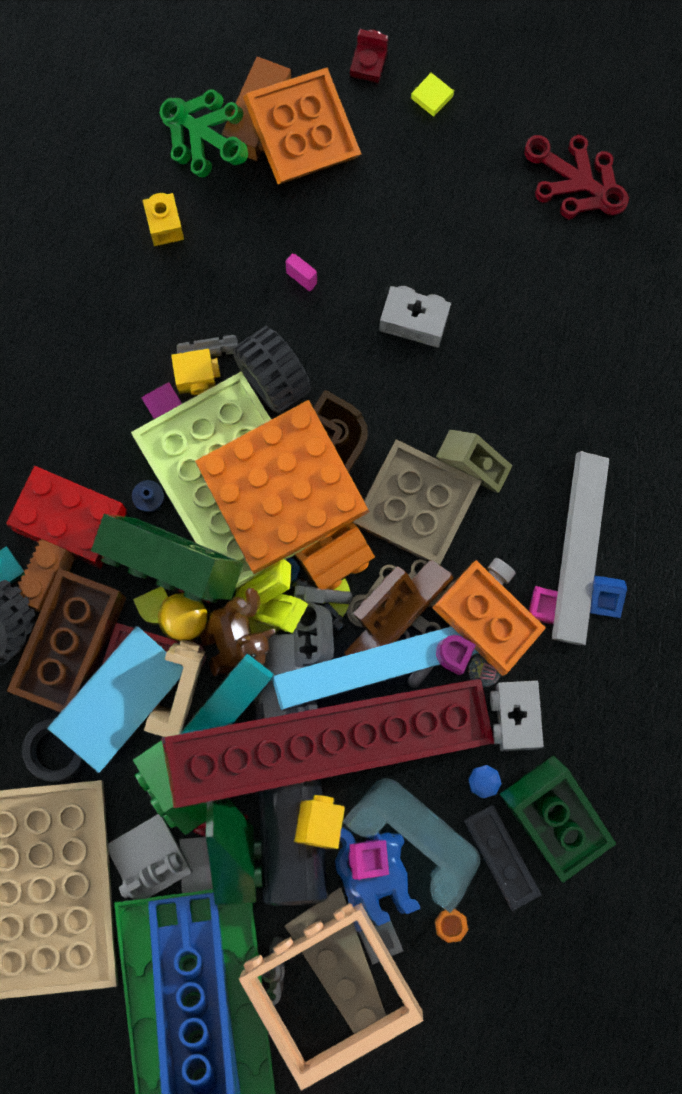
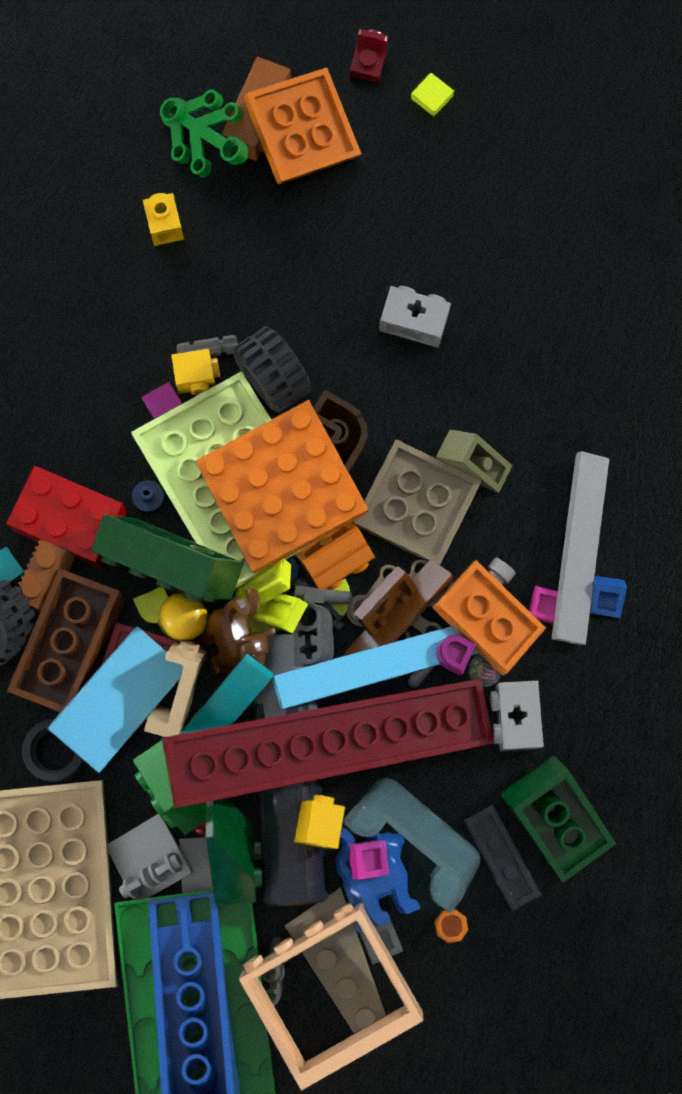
(301, 272): dark pink tile -> none
(484, 781): blue tile -> none
(579, 179): dark red plant -> none

